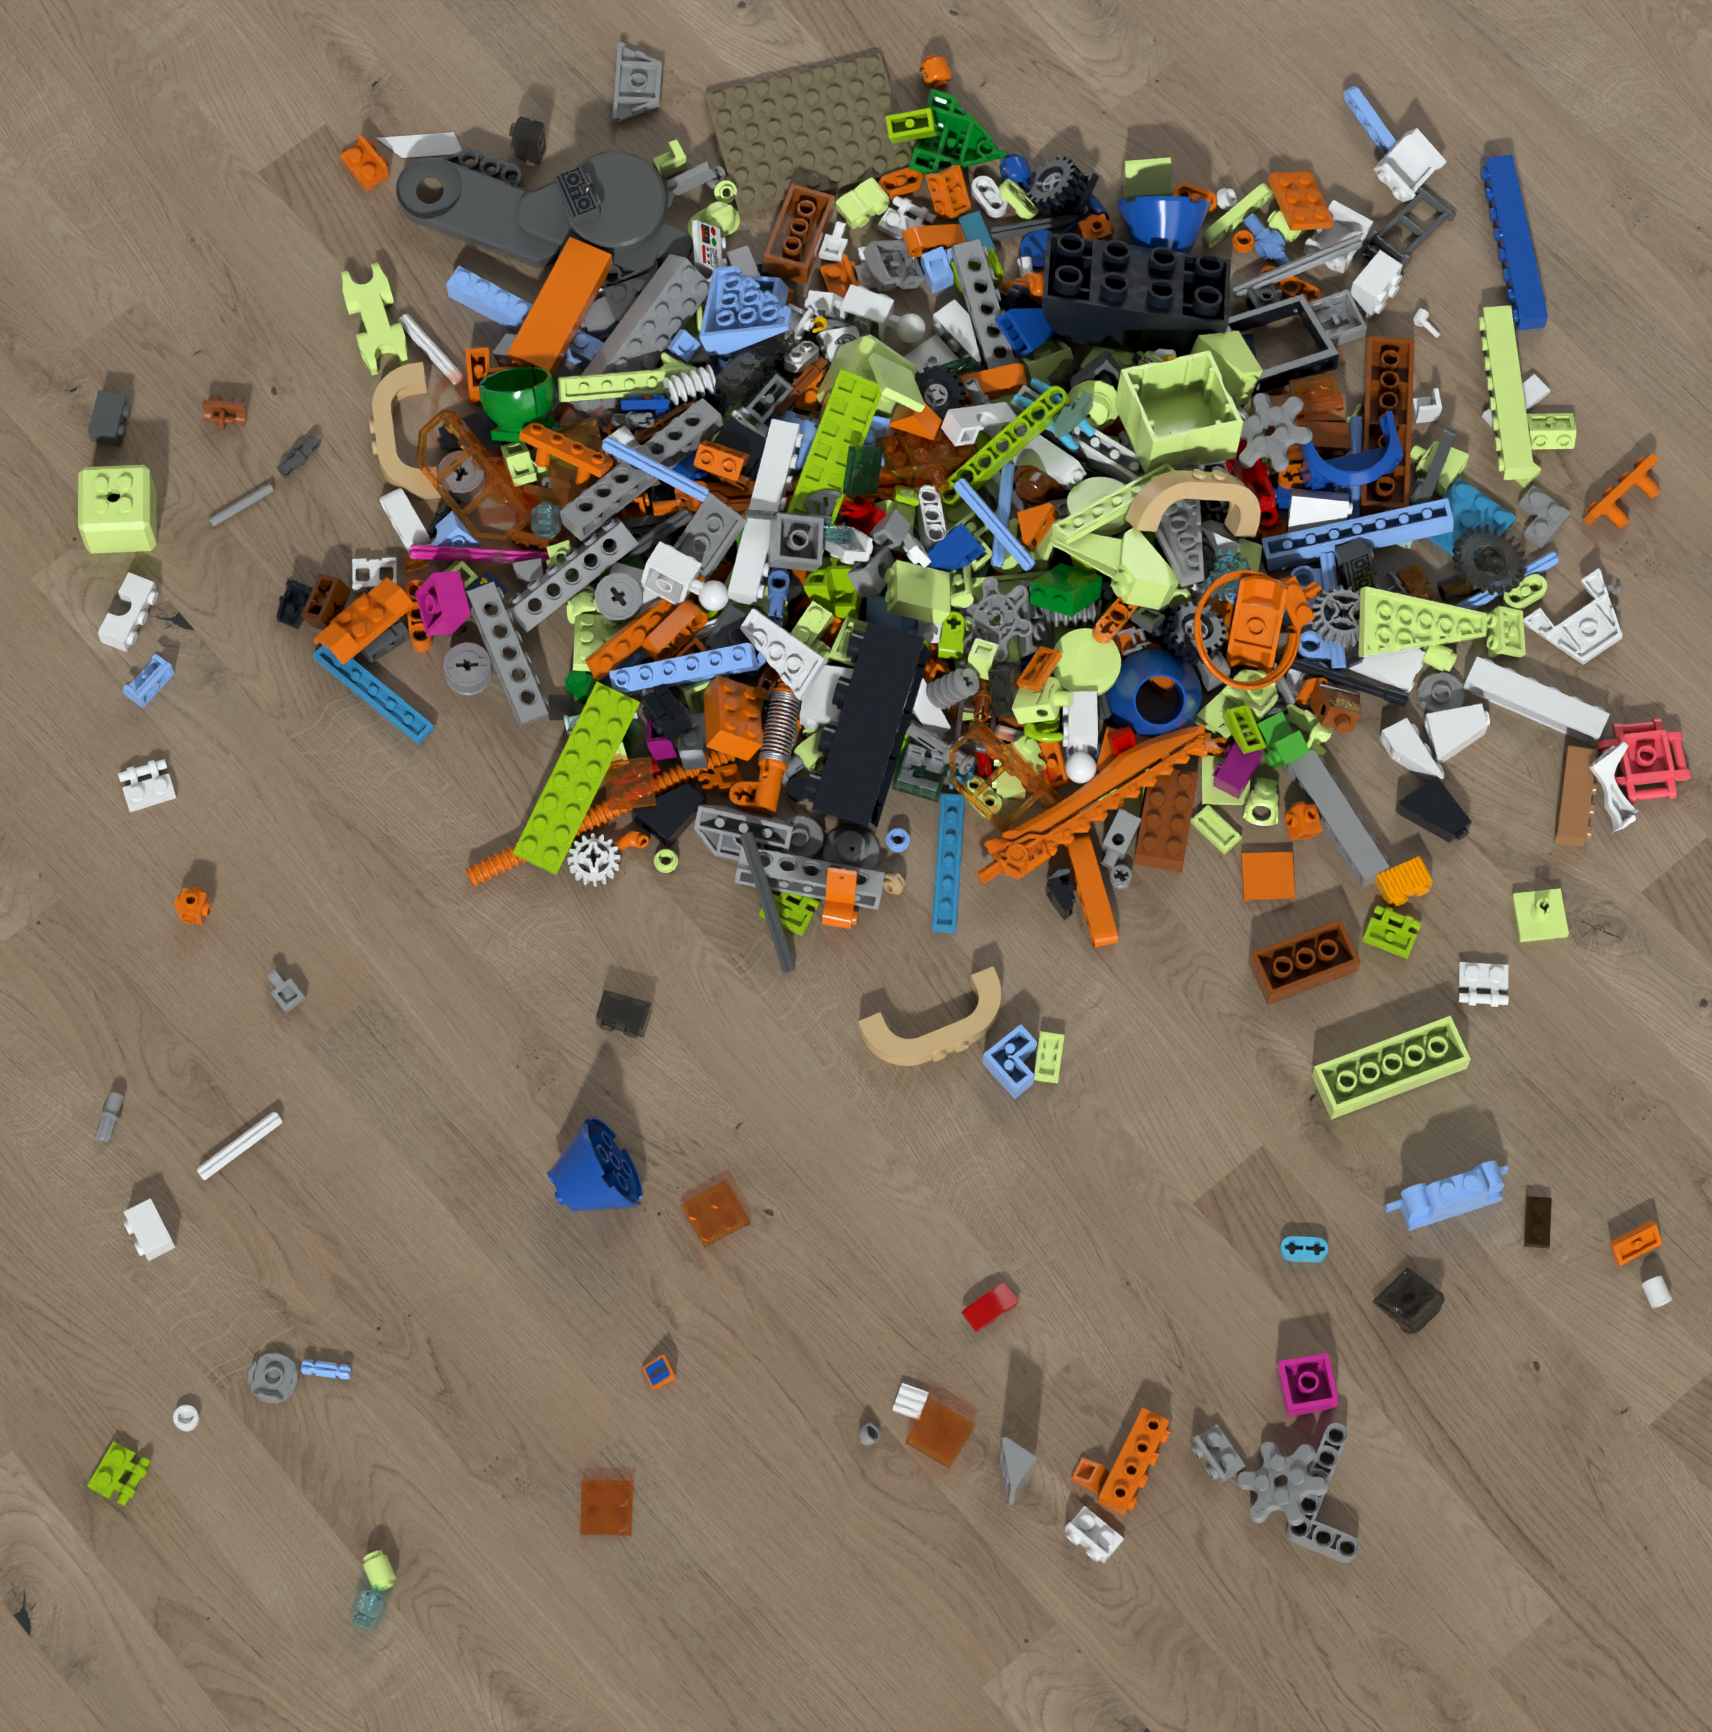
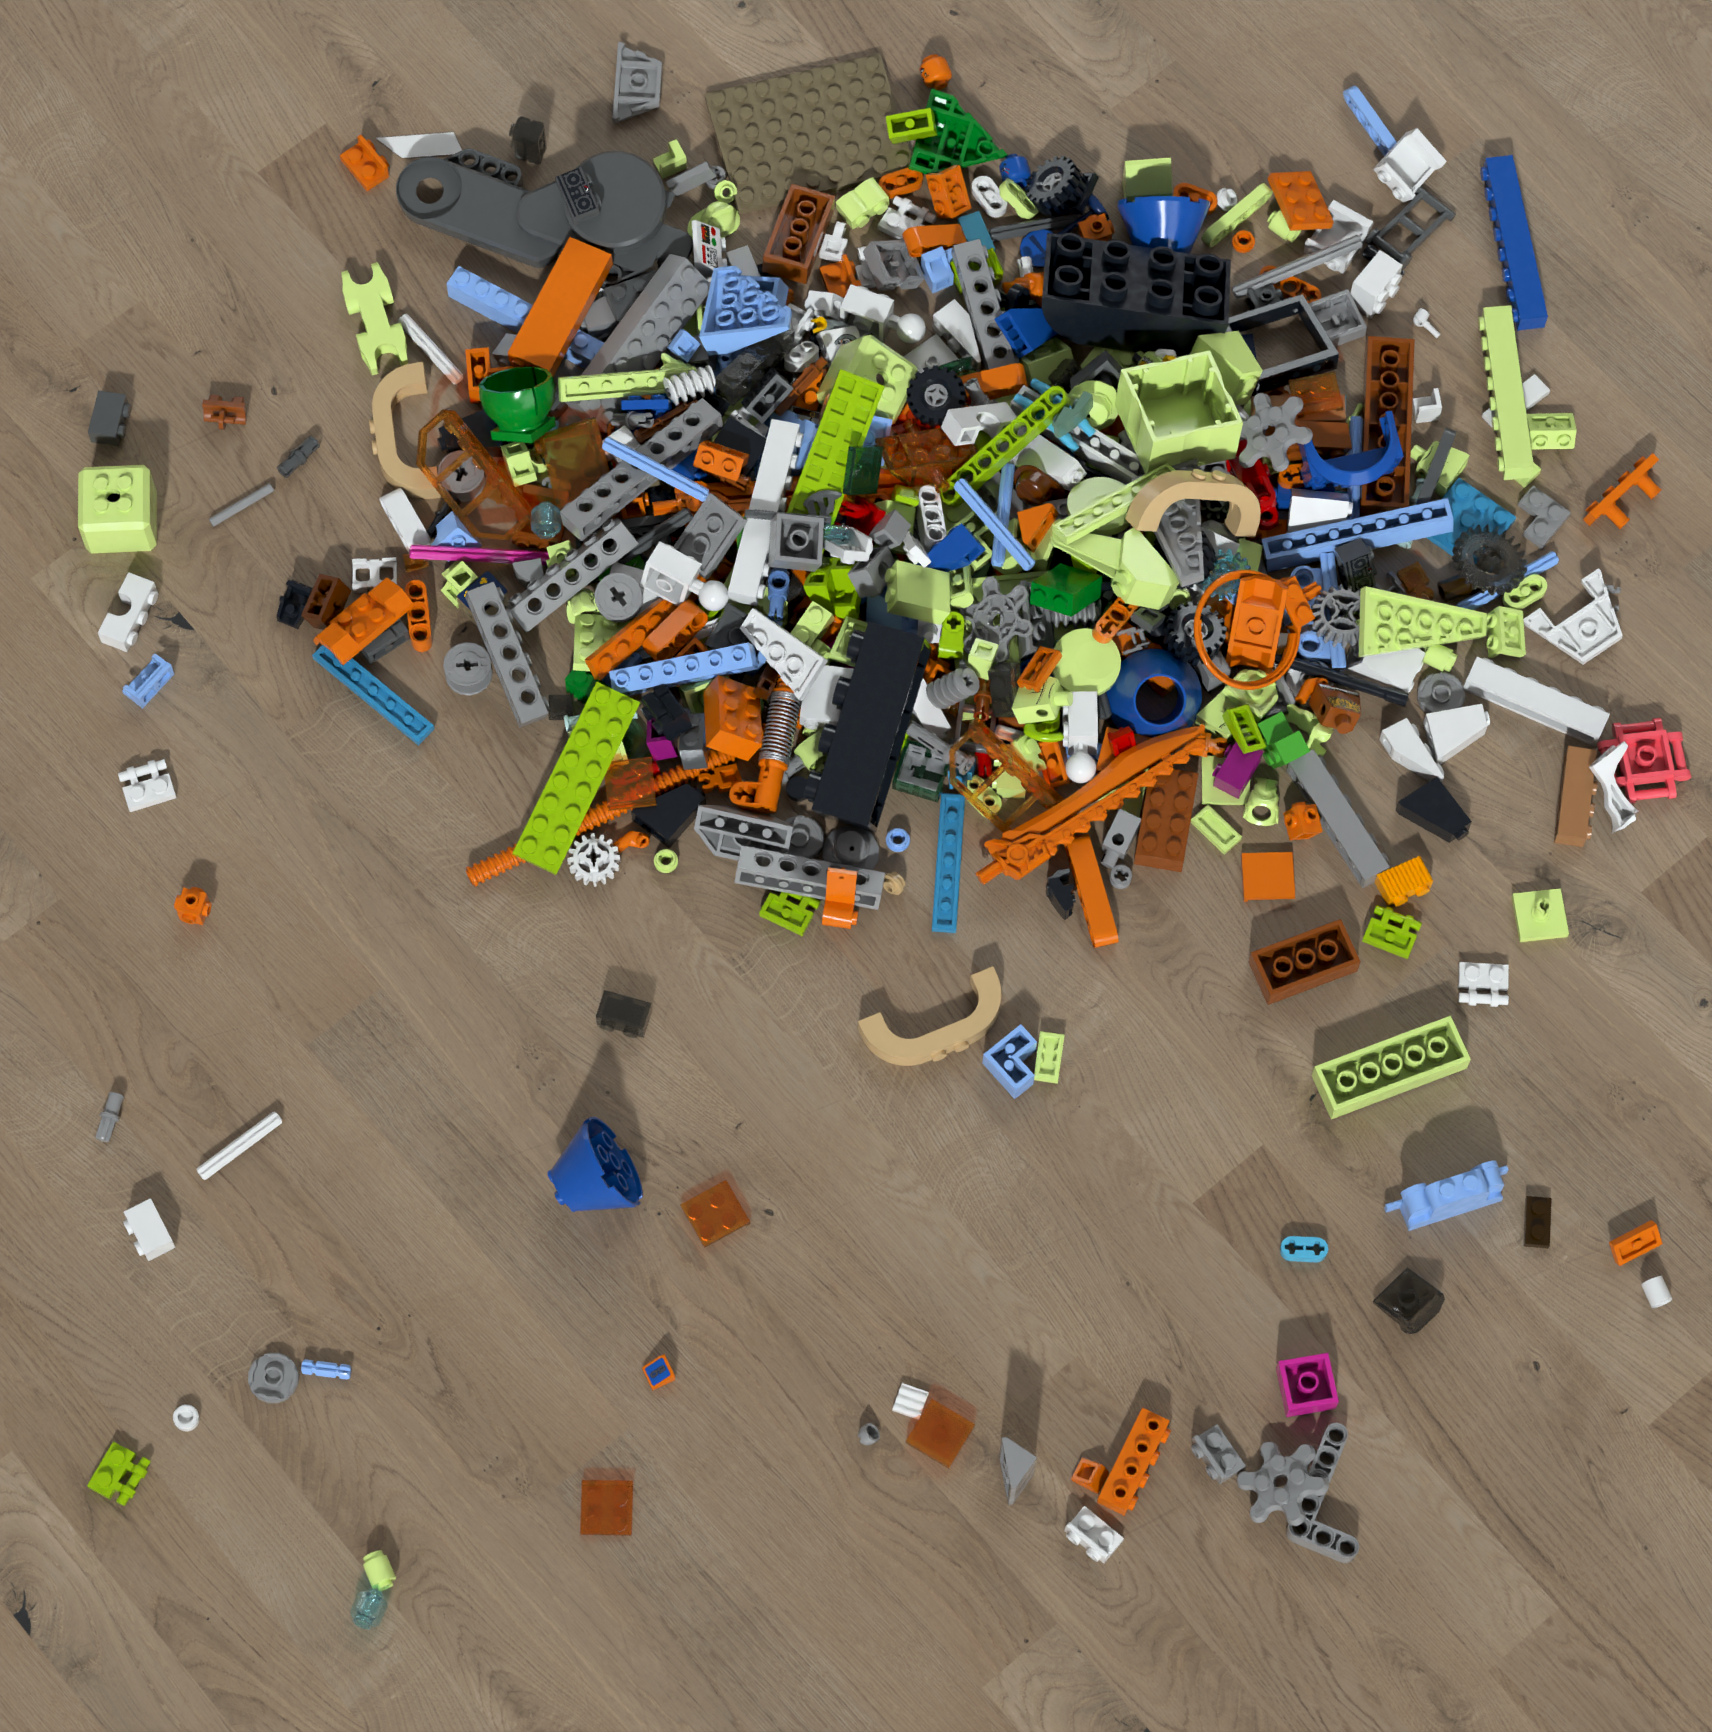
(285, 993): light grey plate -> none
(443, 603): dark pink brick -> none
(573, 452): orange plate -> none
(767, 902): dark grey axle -> none
(896, 382): yellowish green tile -> none
(919, 423): orange slope -> none
(989, 1307): red slope -> none
(1267, 242): medium blue pin -> none

